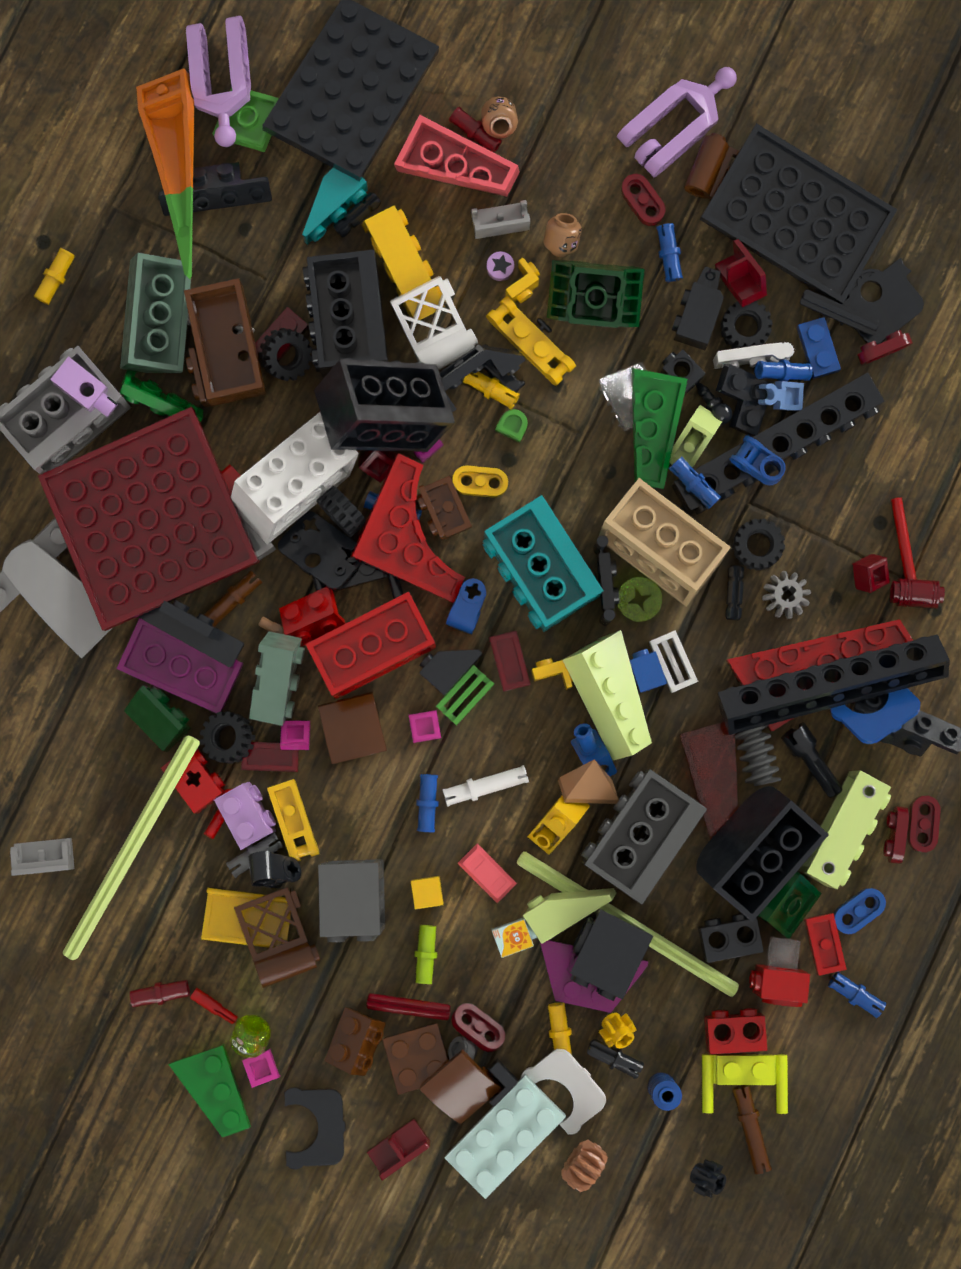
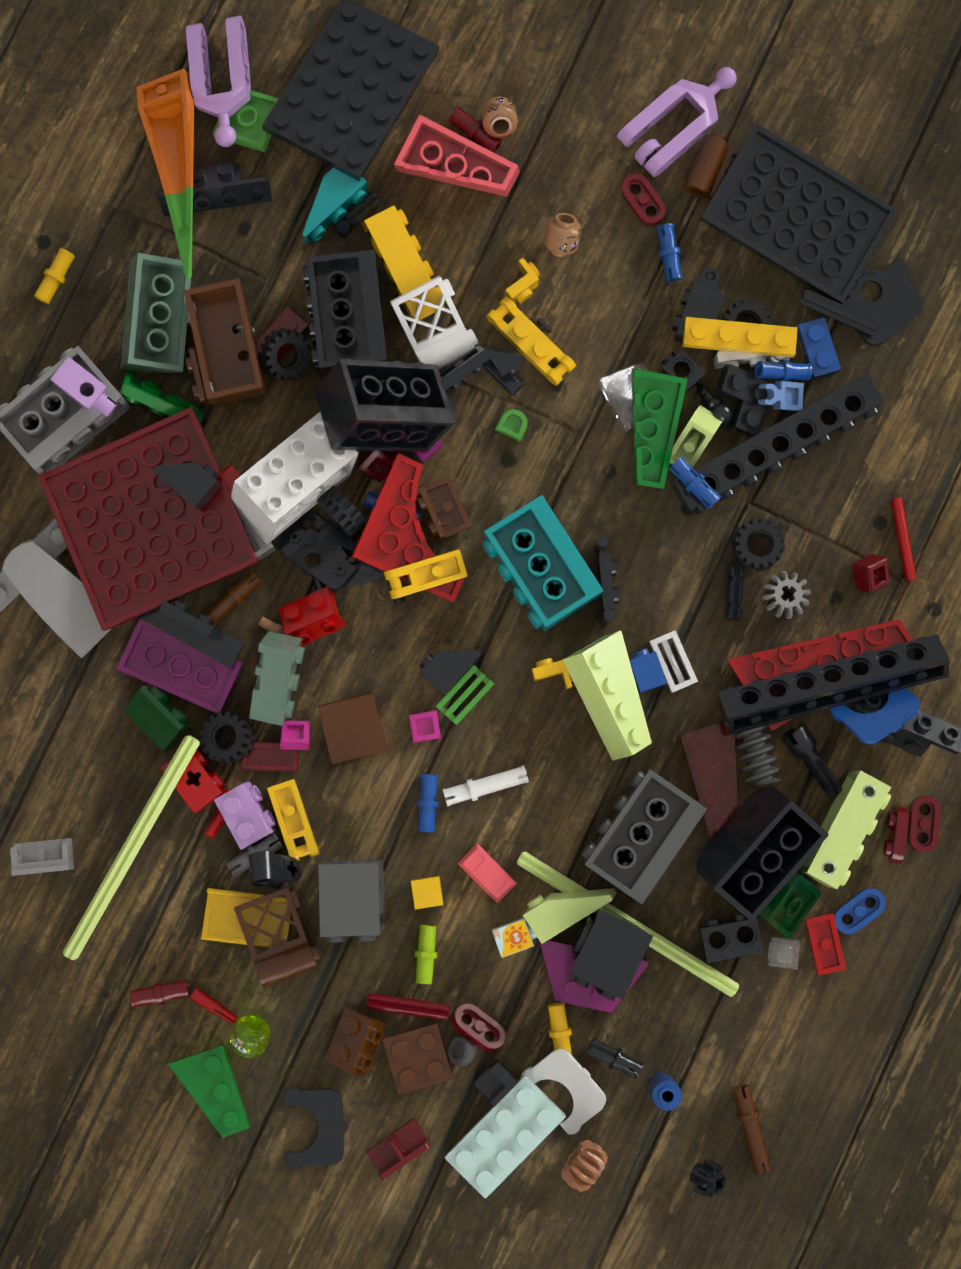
(190, 481): none -> black slope
(261, 1069): dark pink plate -> none
(371, 645): red brick -> none
(426, 573): none -> yellow plate
(460, 1087): reddish brown slope -> none
(466, 611): blue piece -> none
(480, 481): yellow plate -> none
(492, 389): yellow pin -> none
(500, 220): light grey hinge -> none
(500, 266): lavender tile -> none
(509, 661): dark red tile -> none
(557, 824): yellow slope -> none
(588, 785): medium nougat slope -> none
(590, 747): blue bracket -> none
(595, 294): dark green slope -> none
(617, 1030): yellow gear -> none
(644, 587): clear neon green gear -> none
(663, 542): tan brick -> none
(735, 1040): red brick -> none
(739, 337): none -> yellow plate
(742, 275): dark red panel -> none
(744, 1070): neon yellow plate -> none
(756, 461): blue piece -> none
(780, 985): red brick -> none
(857, 994): blue pin -> none
(894, 343): dark red plate -> none
(916, 593): dark red head -> none

